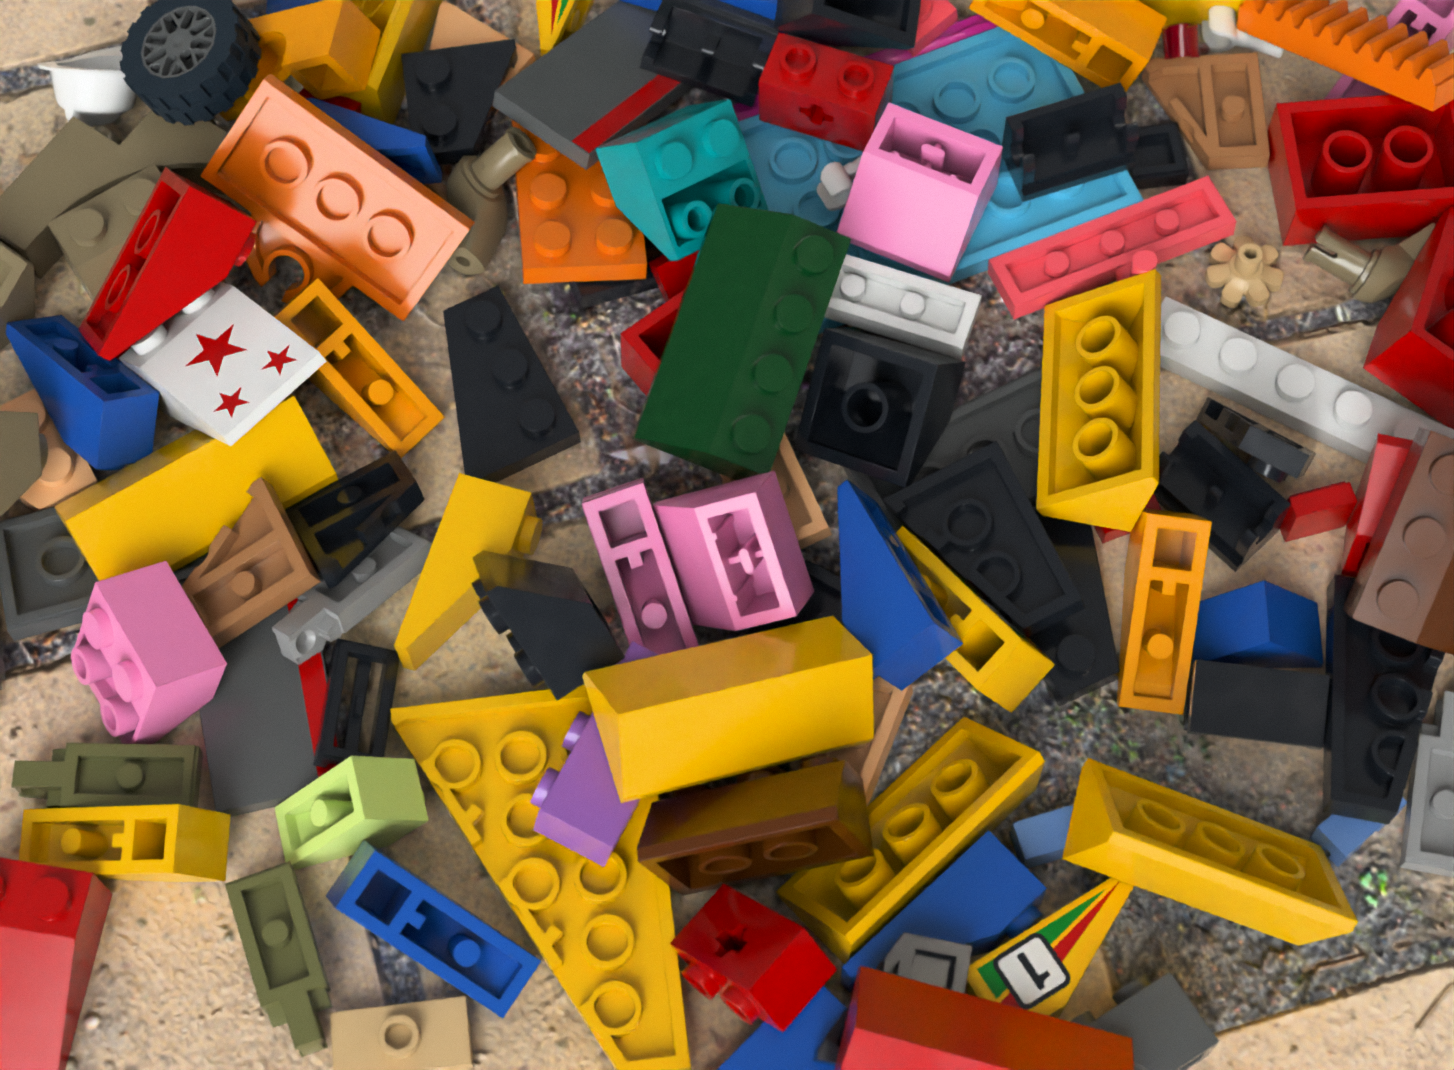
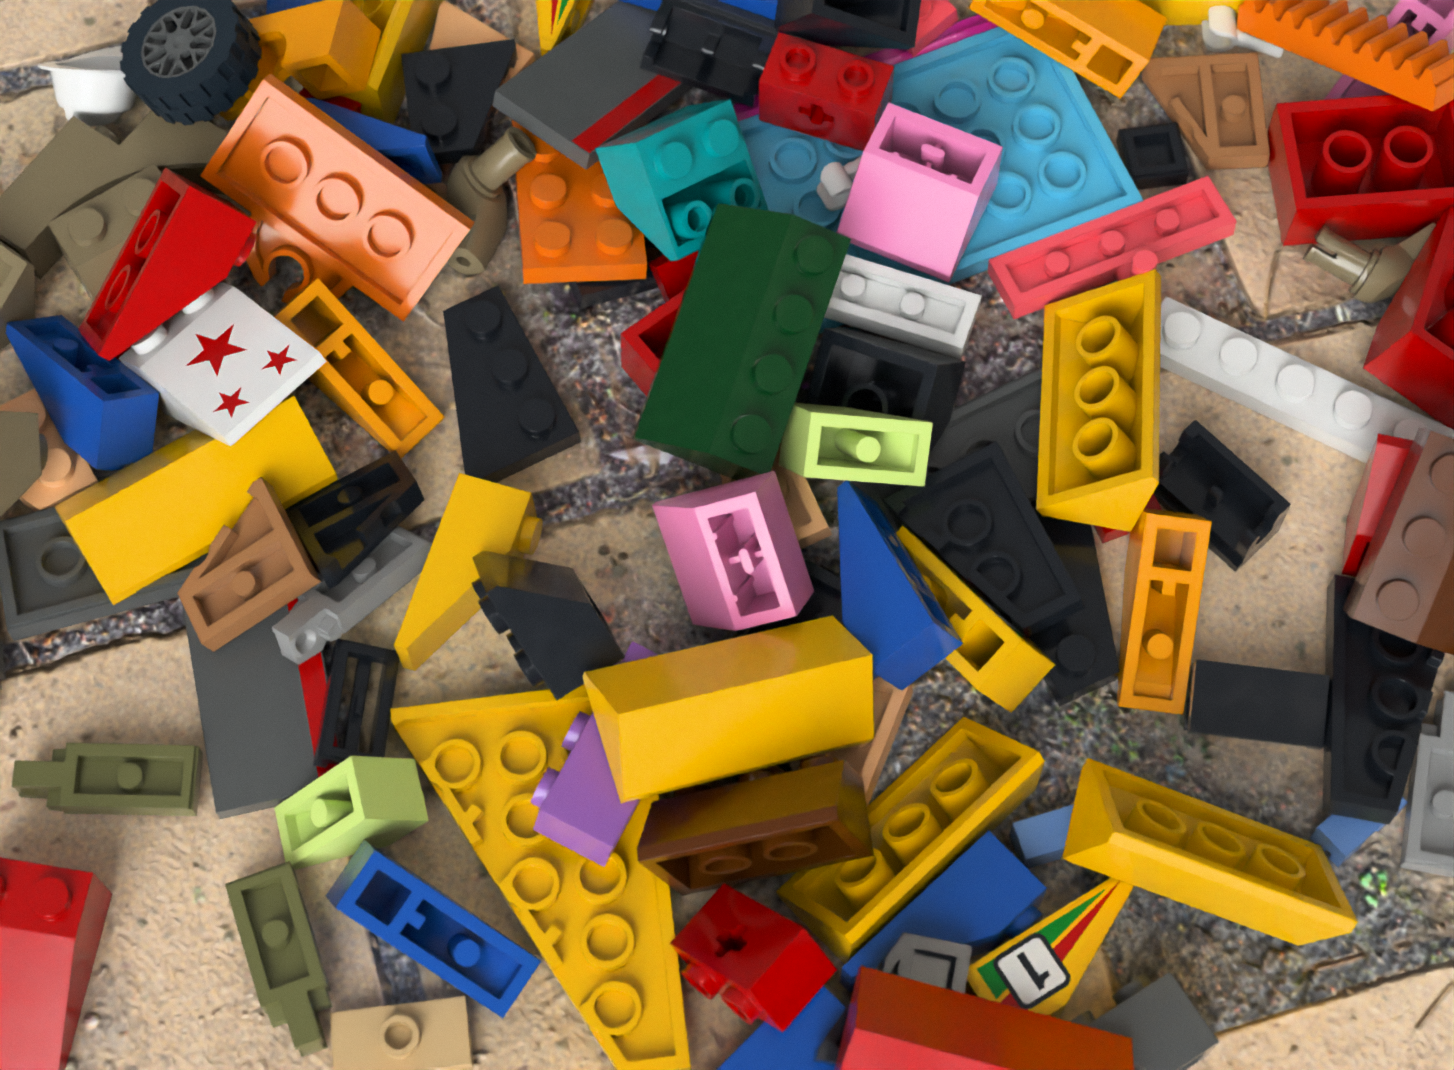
(130, 841): yellow slope -> none
(145, 654): bright pink slope -> none
(639, 568): bright pink slope -> none
(855, 445): none -> yellowish green slope
(1069, 142): black hinge -> none
(1182, 41): dark red hand -> none
(1244, 272): tan plant -> none
(1259, 628): blue slope -> none
(1270, 451): black wing -> none
(1318, 511): red tile -> none

